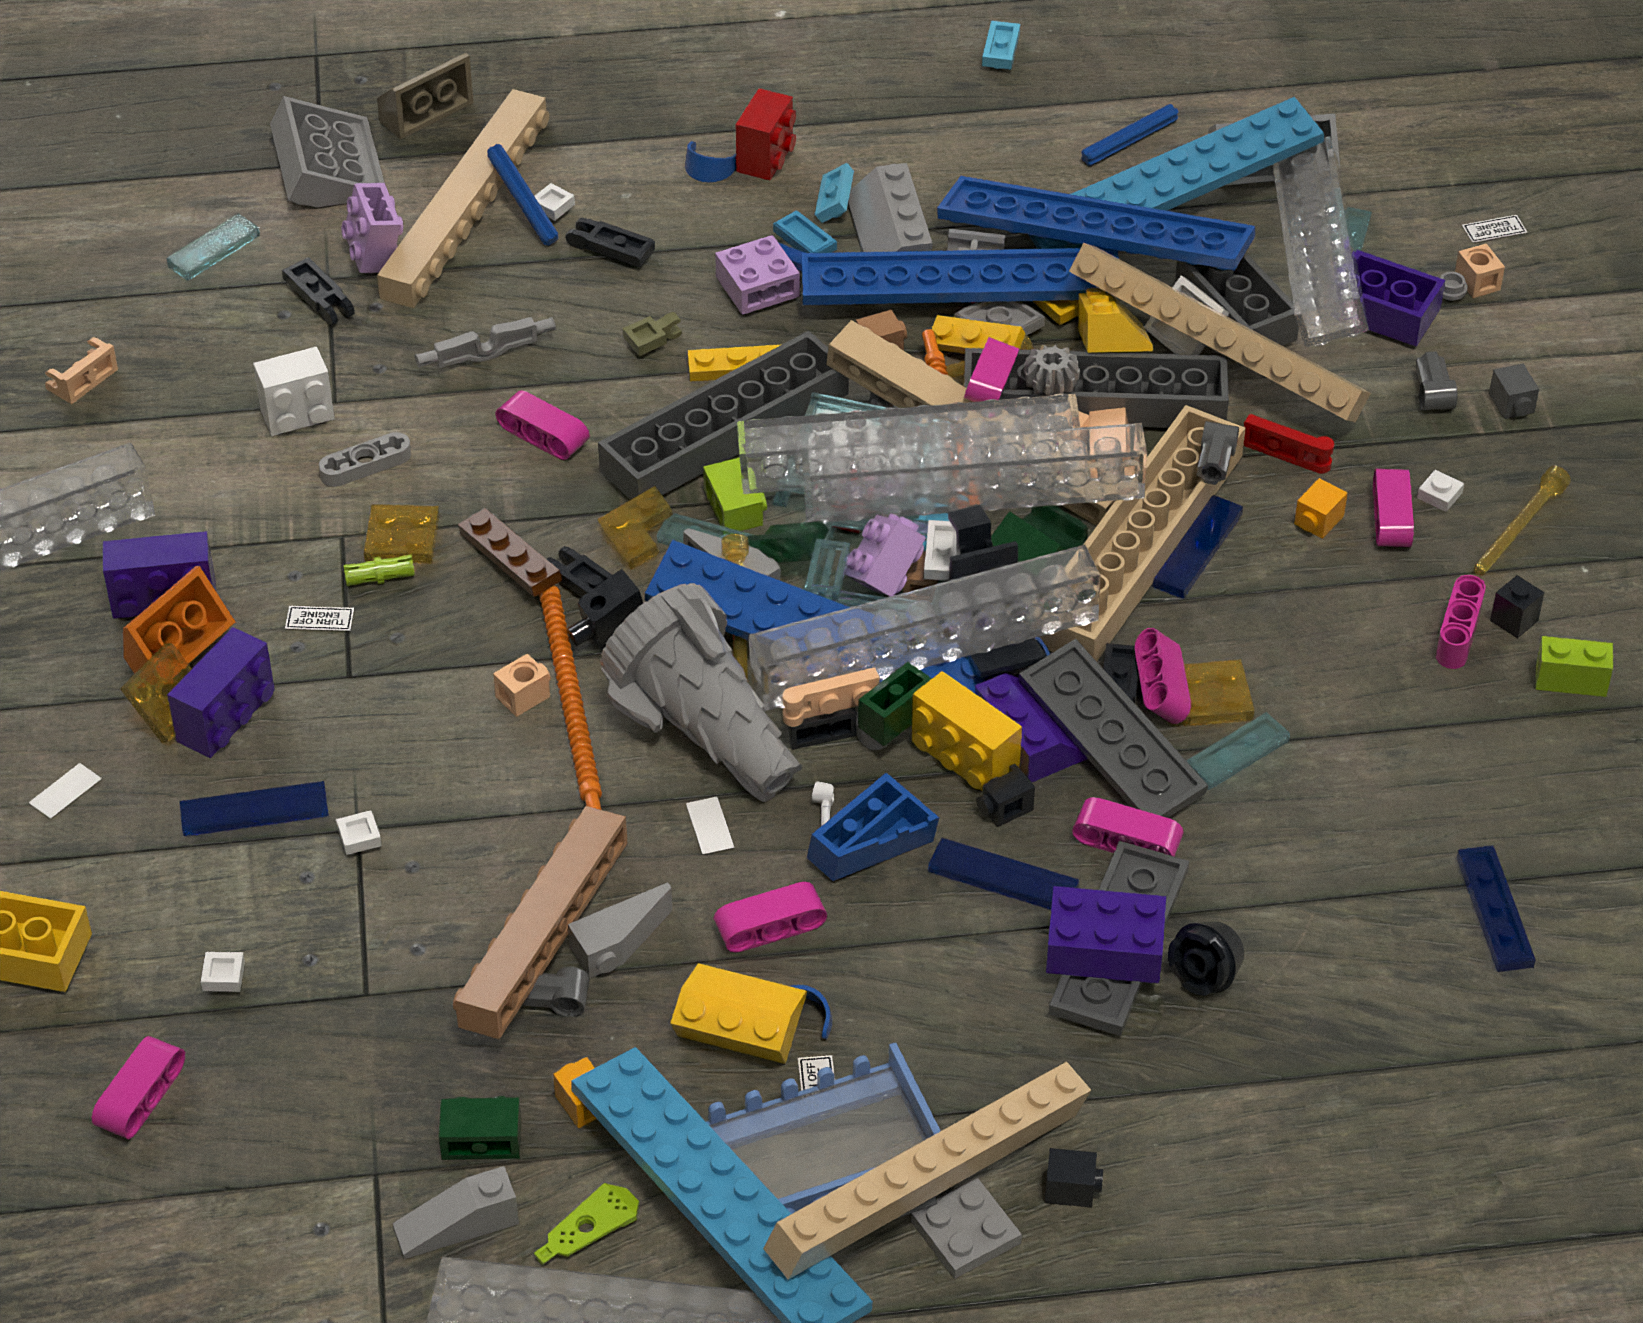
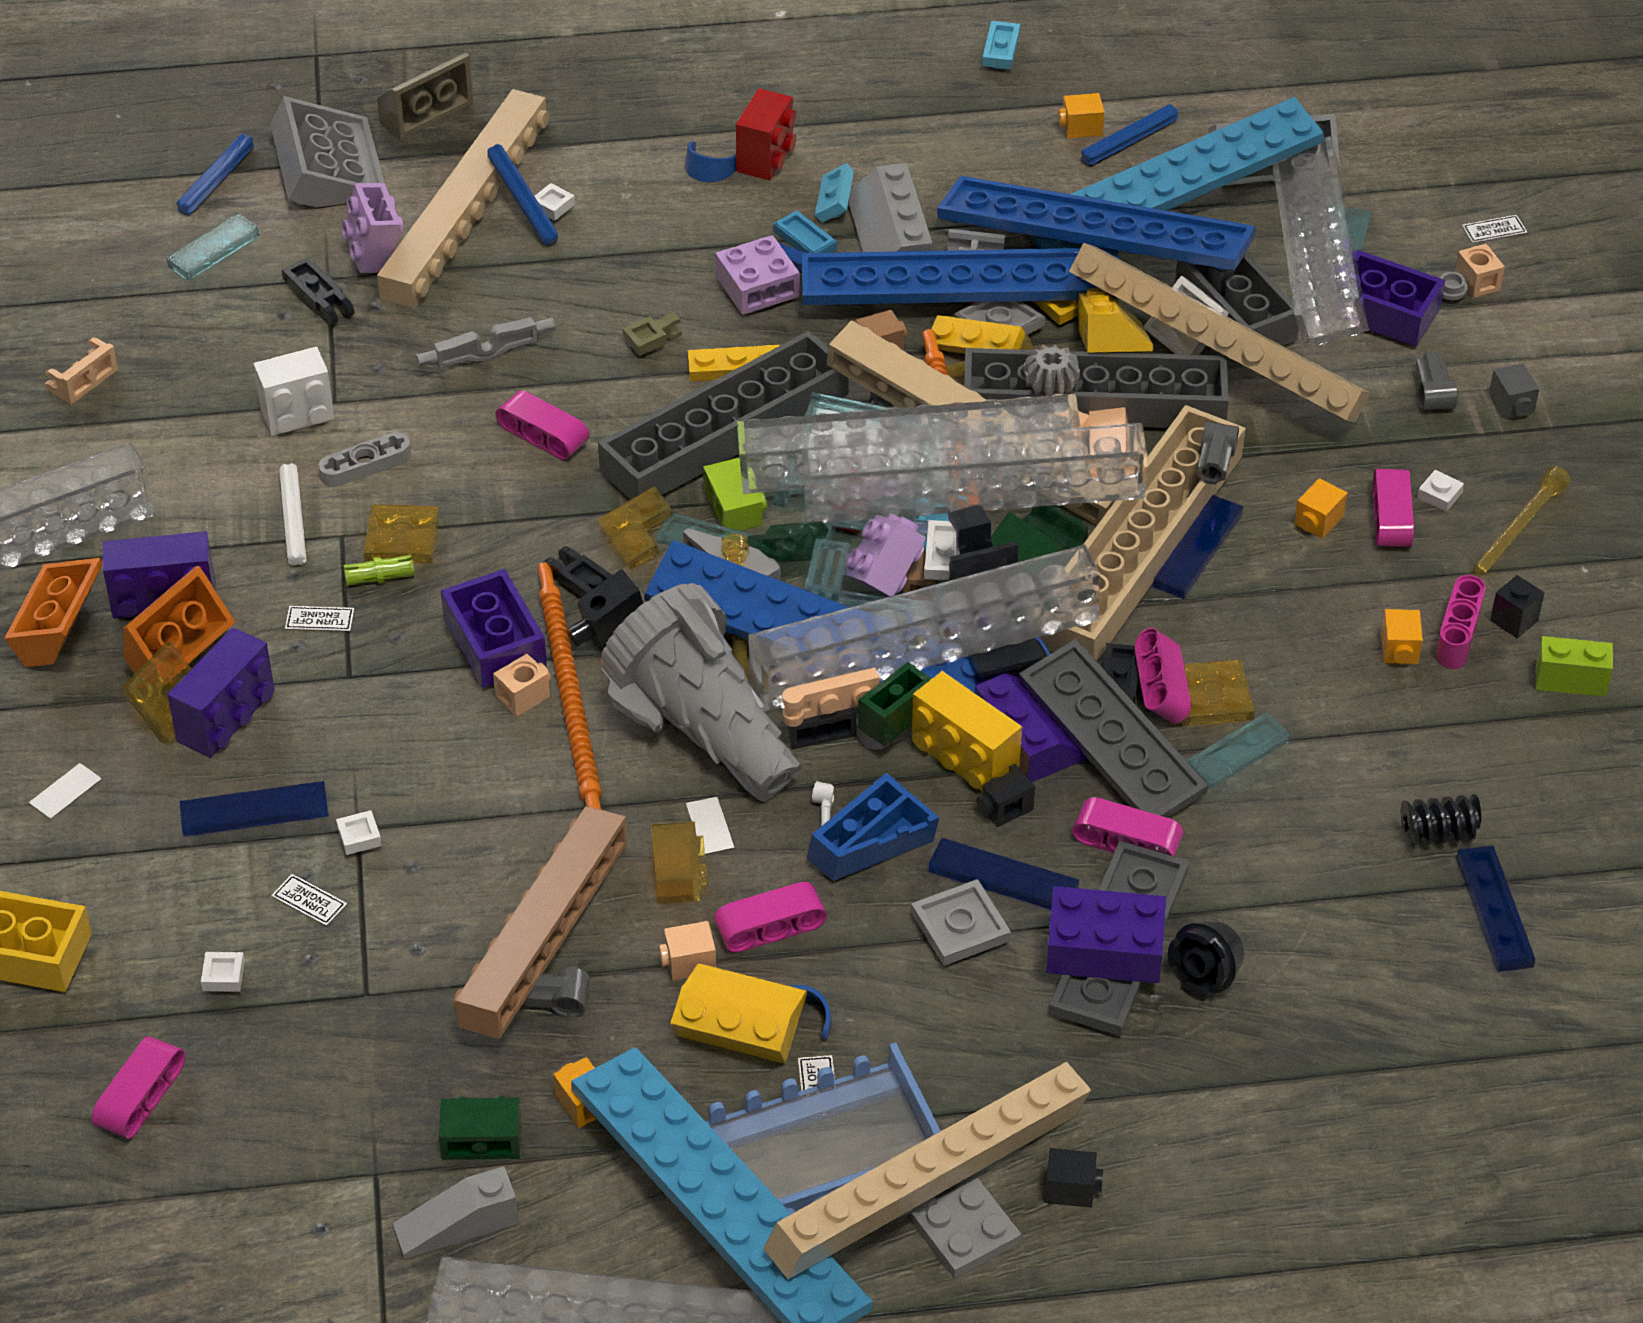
(51, 610): none -> orange slope
(215, 174): none -> blue axle
(292, 514): none -> white axle
(309, 899): none -> white sticker
(491, 624): none -> dark purple brick
(510, 552): plate -> none
(604, 1209): lime piece -> none
(611, 241): black hinge -> none
(616, 932): light grey slope -> none
(677, 862): none -> clear yellow brick
(687, 947): none -> light nougat brick
(960, 922): none -> light grey plate
(991, 371): dark pink beam -> none
(1082, 115): none -> light orange brick
(1288, 444): red plate -> none
(1401, 636): none -> light orange brick
(1441, 818): none -> black piece

